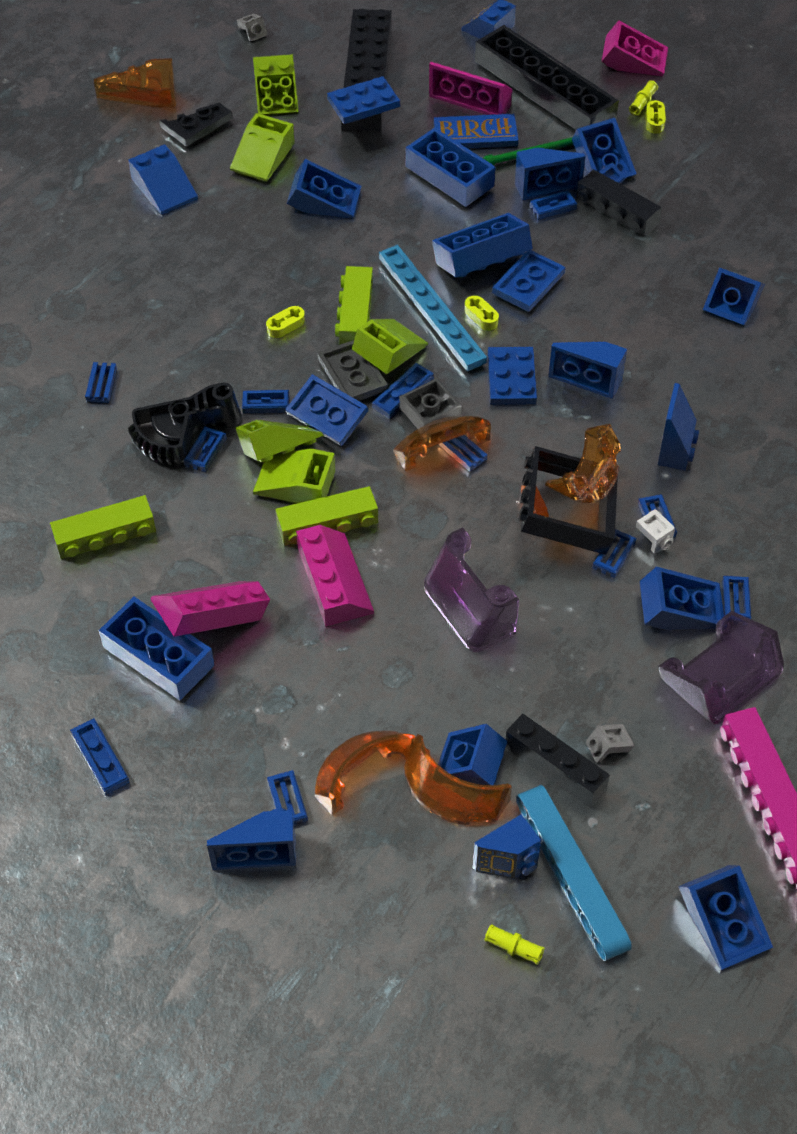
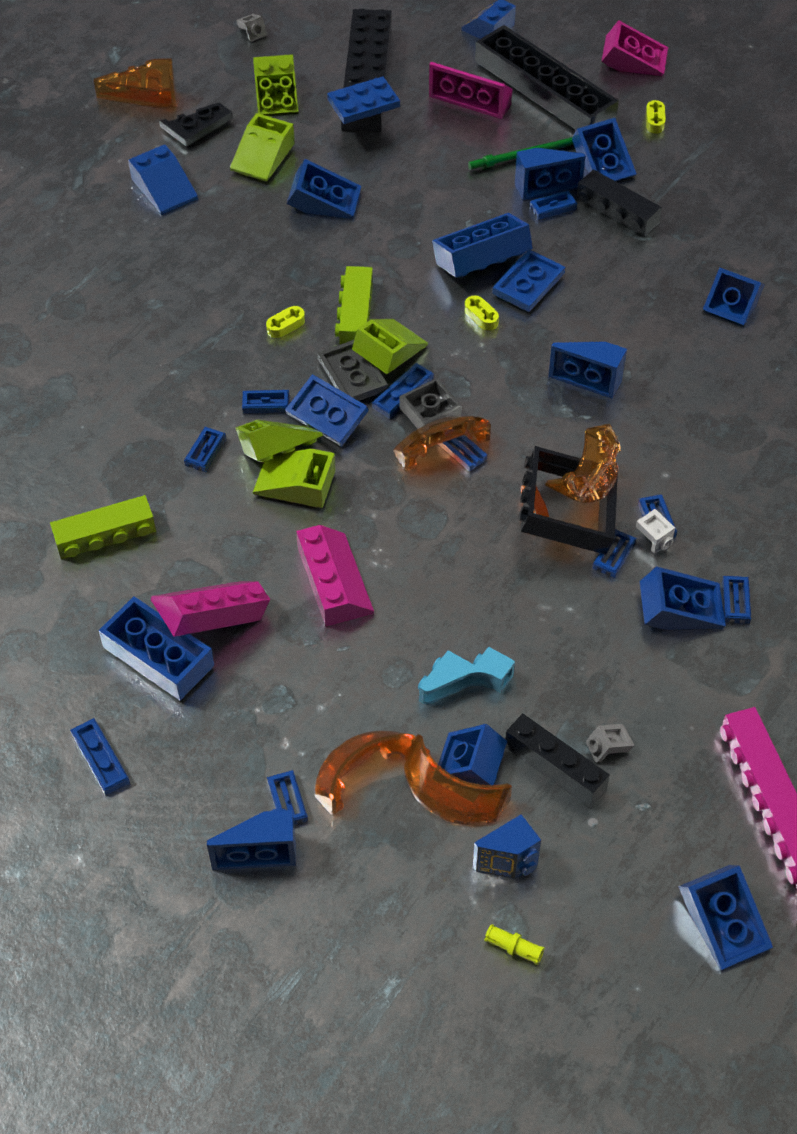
(92, 381): blue tile -> none
(180, 417): black arm -> none
(337, 511): lime brick -> none
(433, 308): dark azure plate -> none
(450, 166): blue brick -> none
(454, 674): none -> medium azure arch
(472, 611): clear purple windscreen -> none
(480, 130): blue tile -> none
(511, 376): blue plate -> none
(574, 874): dark azure beam -> none
(613, 173): blue tile -> none
(643, 97): neon yellow pin -> none
(678, 433): blue slope -> none
(730, 670): clear purple windscreen -> none

